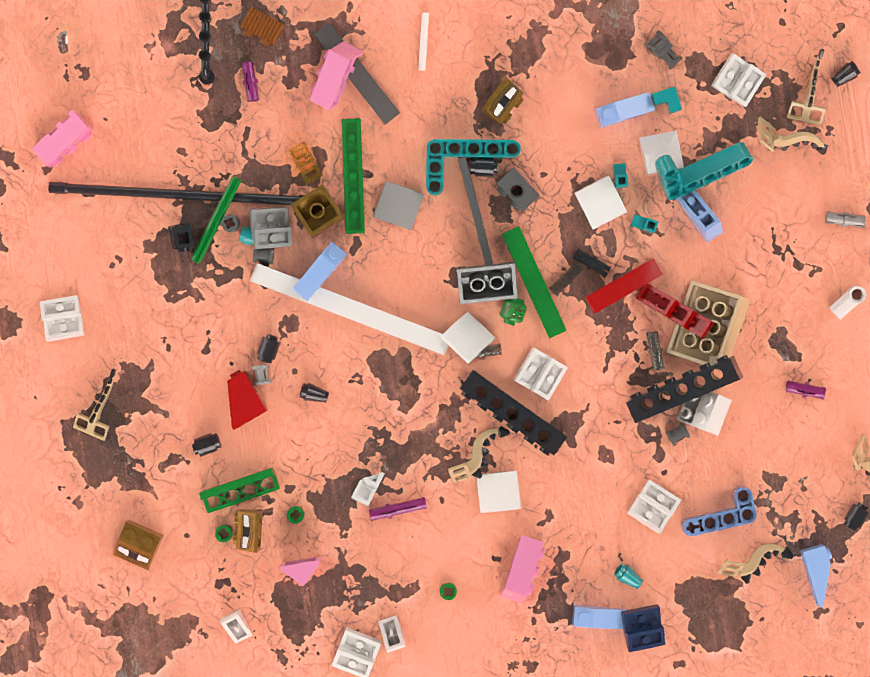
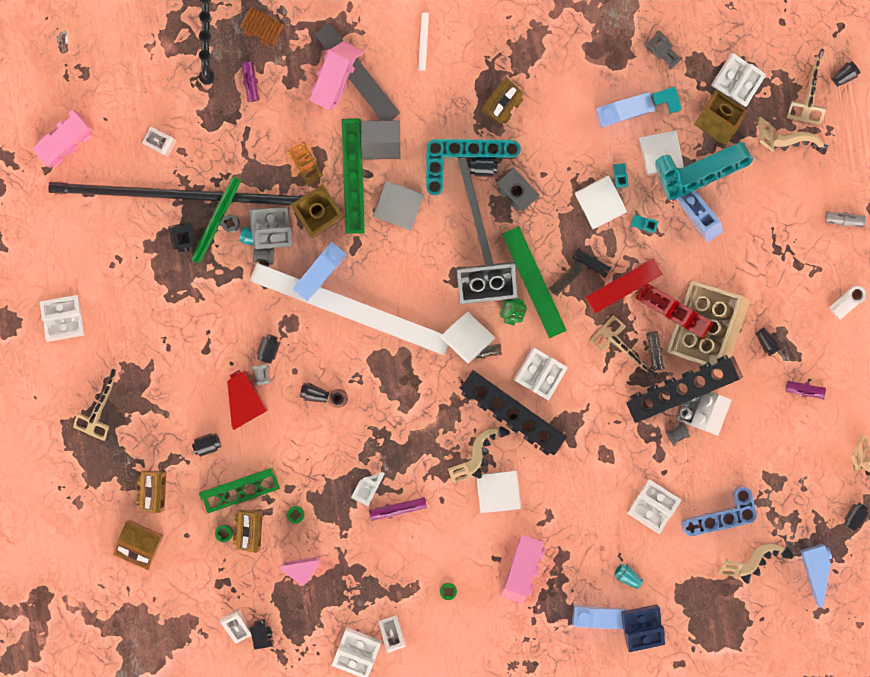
(152, 491): none -> pearl gold slope
(159, 141): none -> white slope
(261, 634): none -> black brick
(344, 398): none -> cone
(380, 139): none -> slope
(613, 337): none -> tan piece
(721, 117): none -> pearl gold slope
(768, 342): none -> black cone

